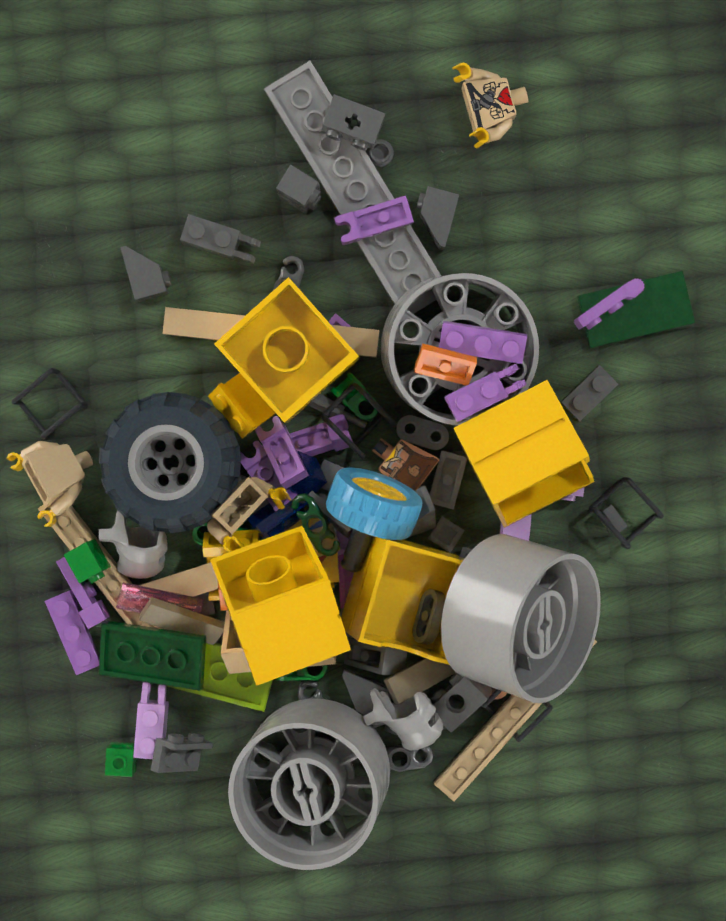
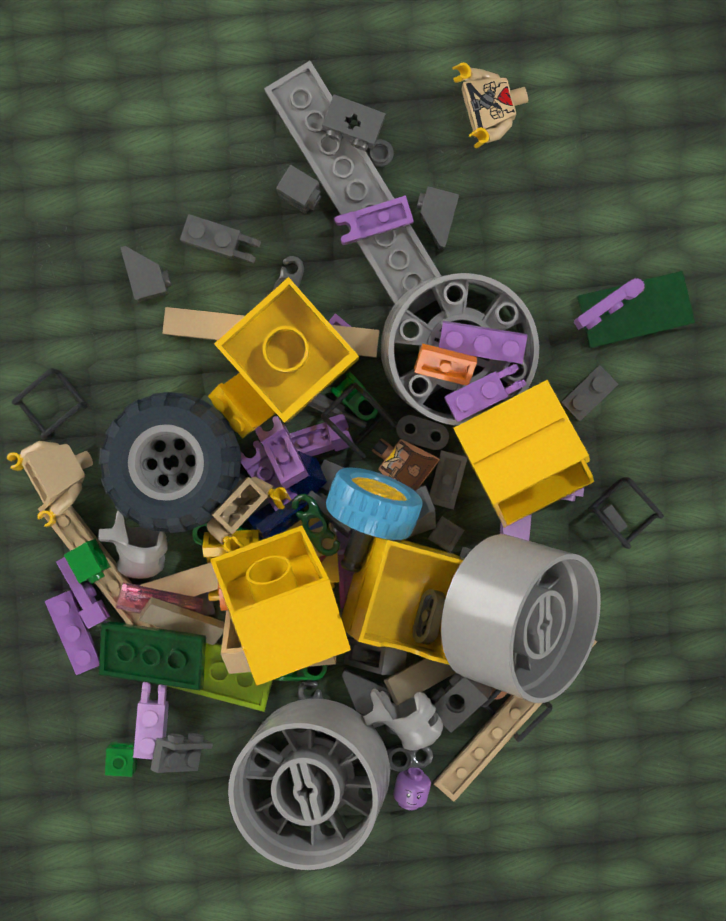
(412, 788): none -> medium lavender head

